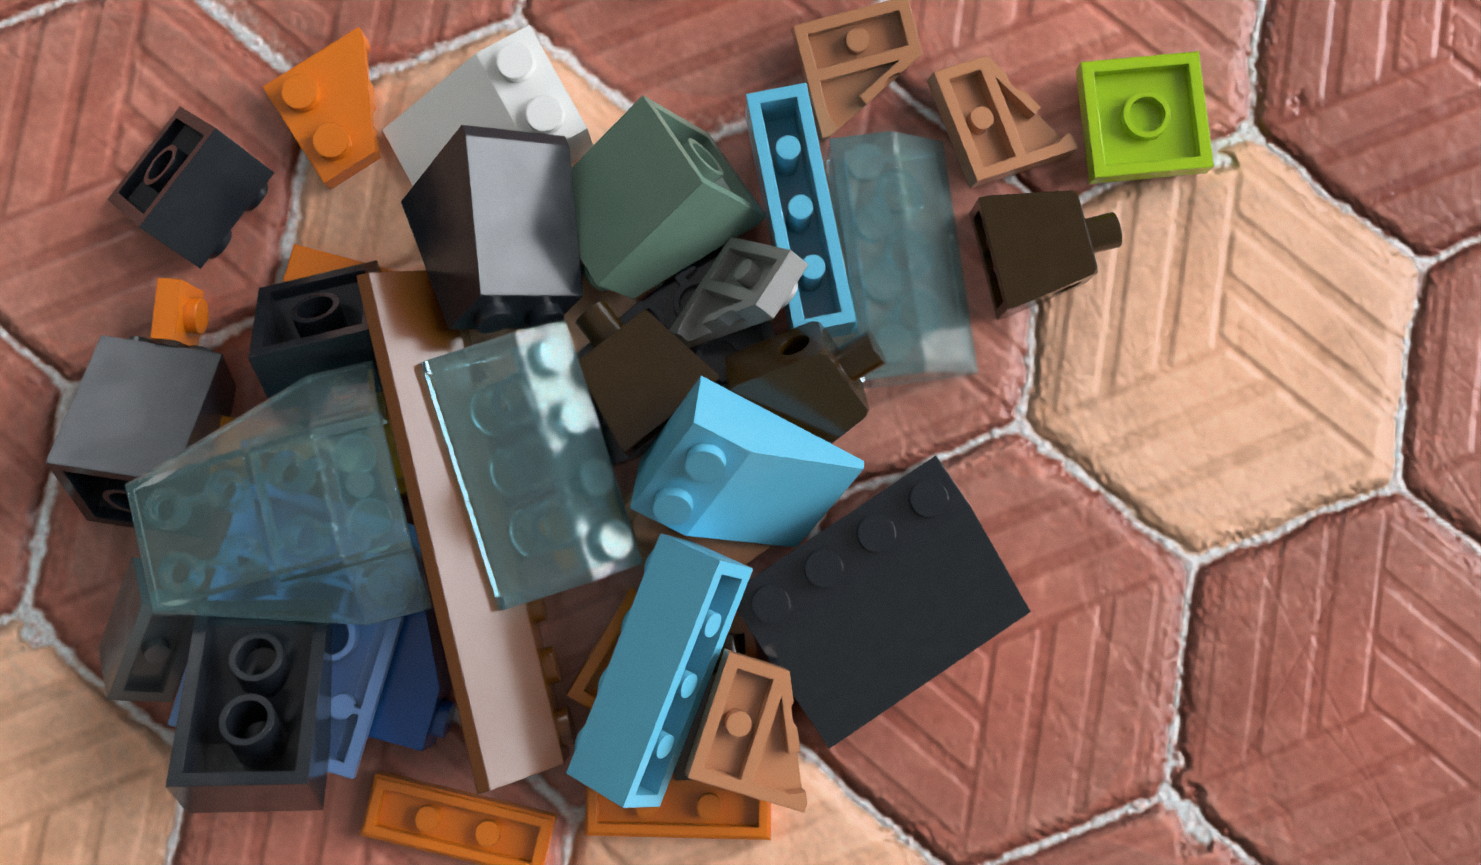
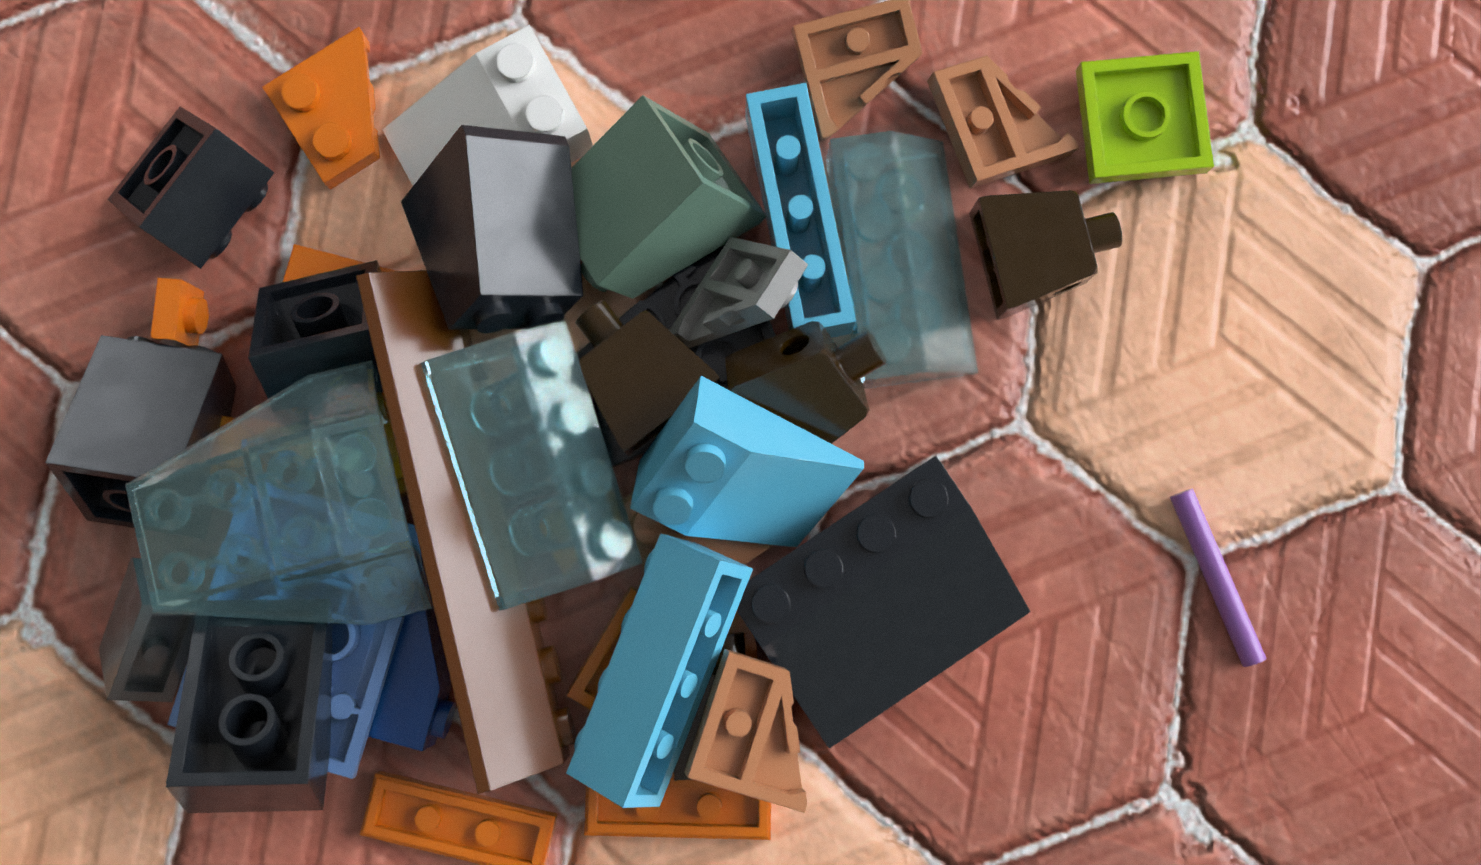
(1218, 578): none -> medium lavender bar

